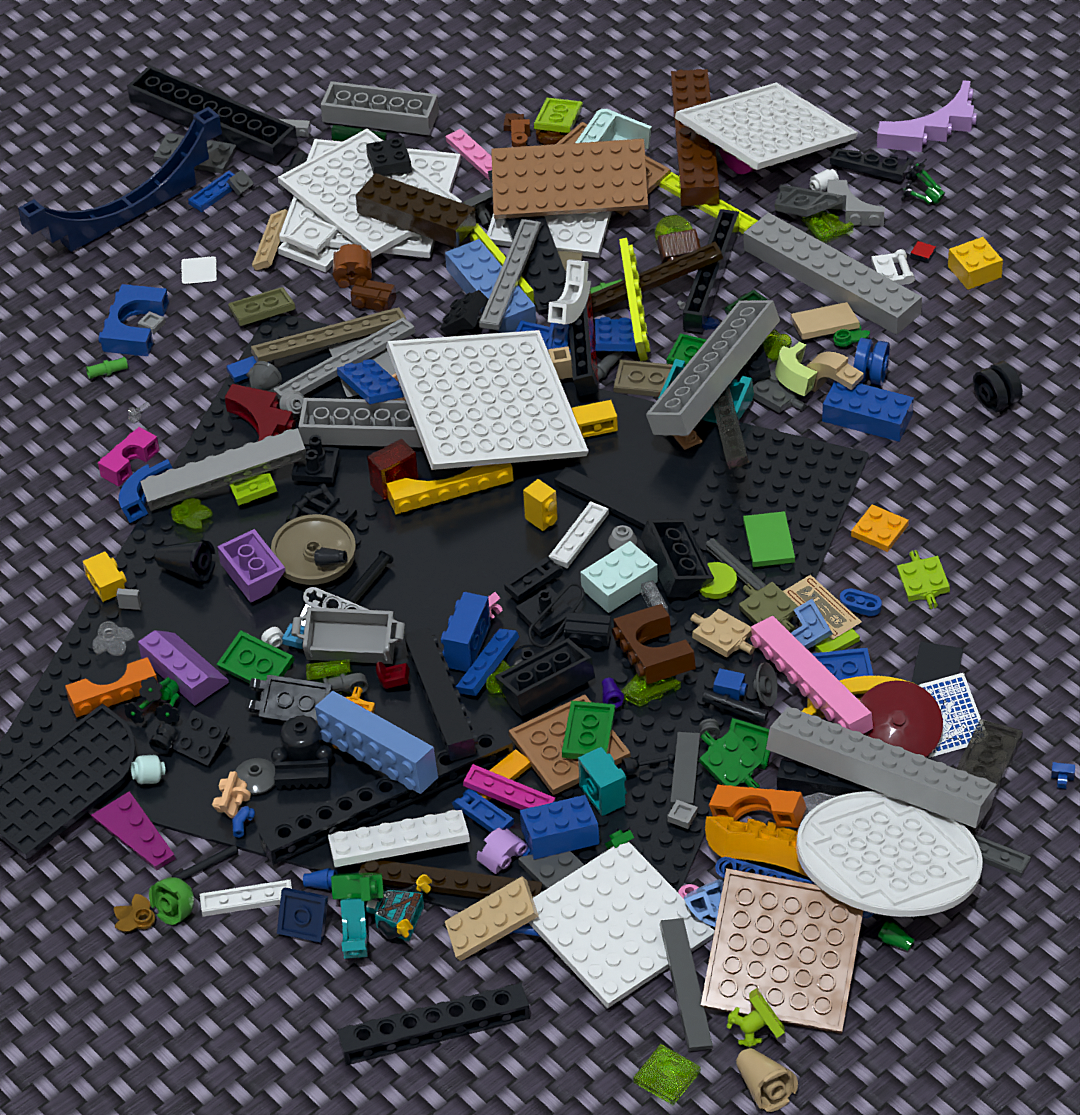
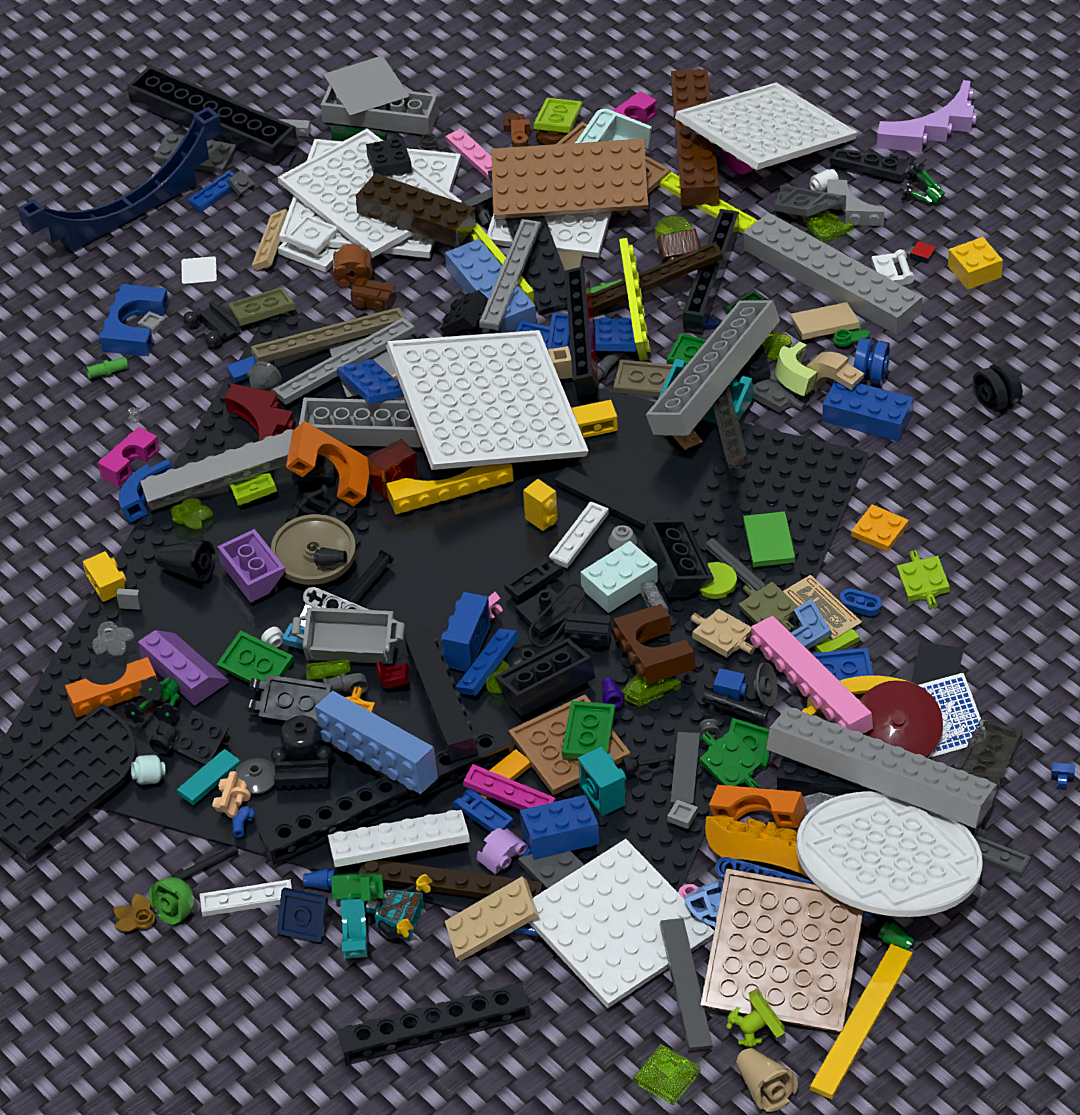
(135, 830): magenta wing -> none
(208, 777): none -> teal tile
(221, 324): none -> black gear
(288, 402): light grey cone -> none
(351, 465): none -> orange arch
(366, 85): none -> light grey sticker
(428, 141): none -> clear smoke plate
(575, 294): white arch -> none
(619, 838): green plate -> none
(638, 107): none -> dark pink arch
(861, 1022): none -> yellow tile

